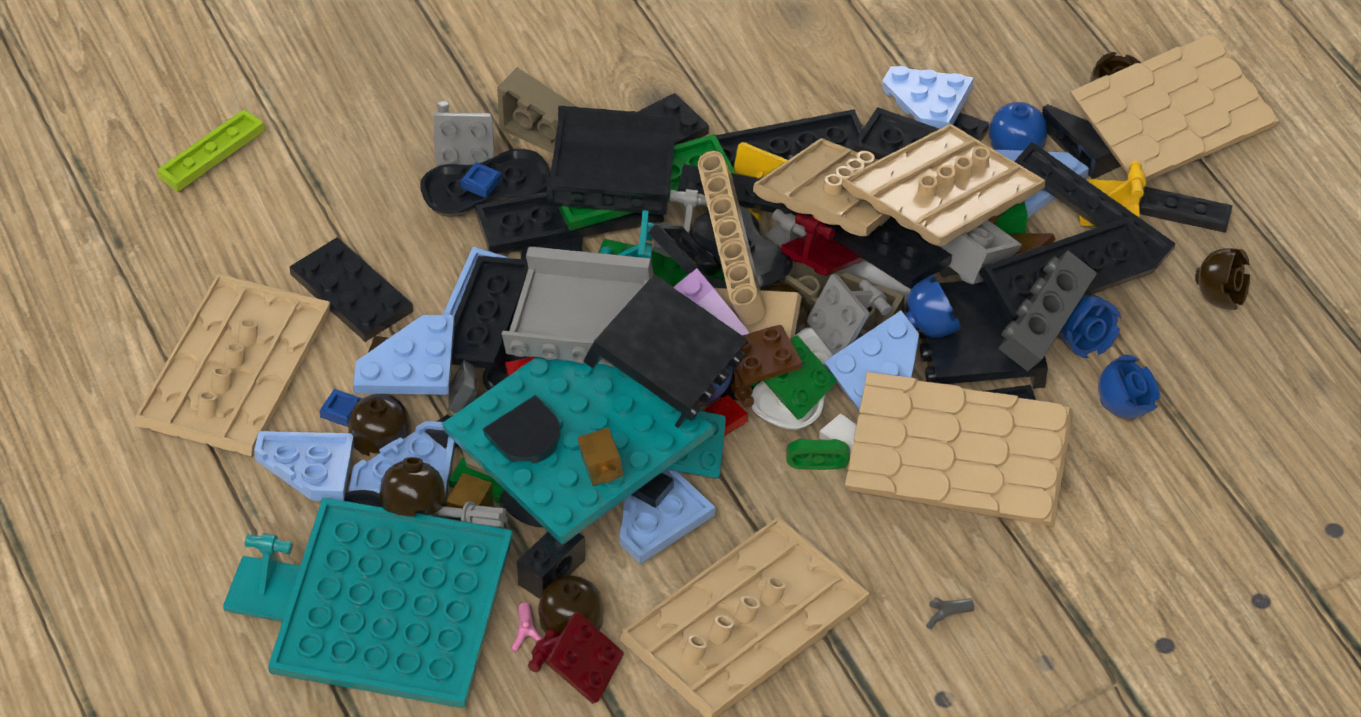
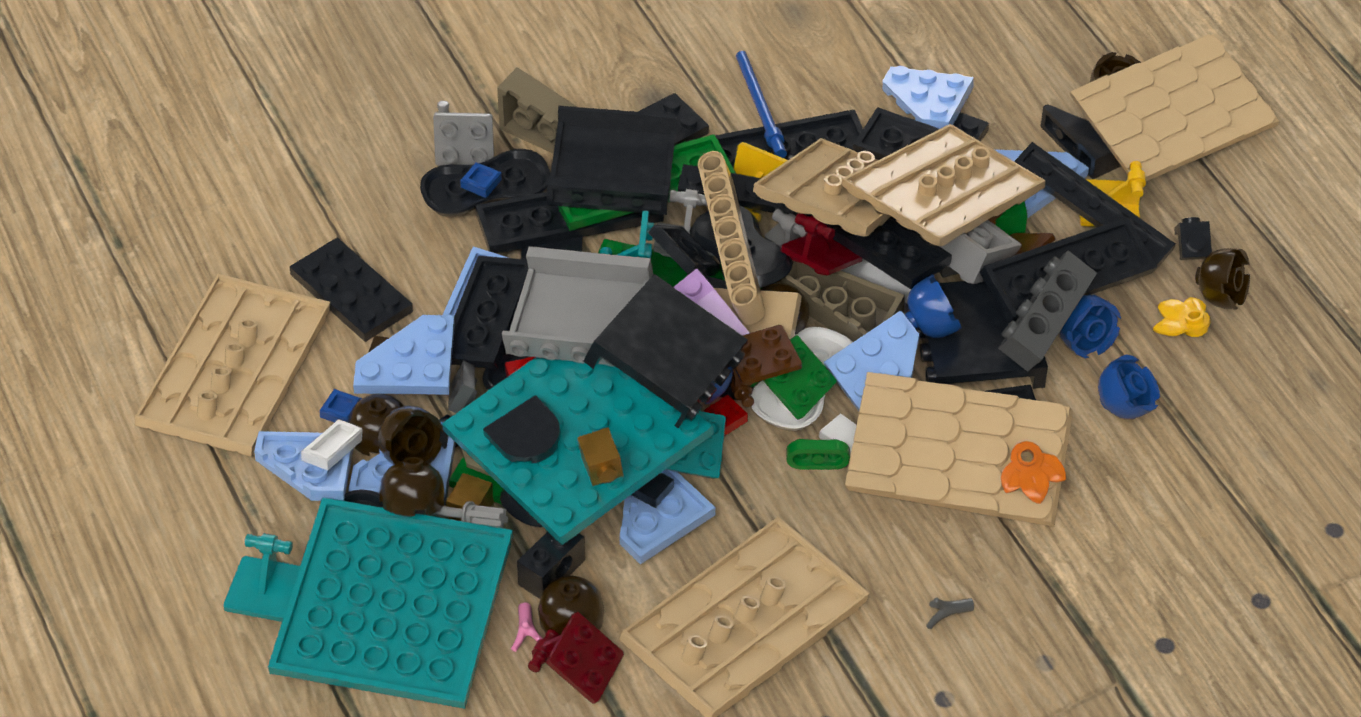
(210, 150): lime plate -> none
(332, 445): none -> white tile
(410, 433): none -> dark brown cylinder
(772, 133): none -> blue bar
(842, 312): light grey plate -> none
(1017, 126): blue cylinder -> none
(1032, 476): none -> orange plate
(1183, 317): none -> yellow plate
(1185, 209): black tile -> none
(1193, 238): none -> black bracket

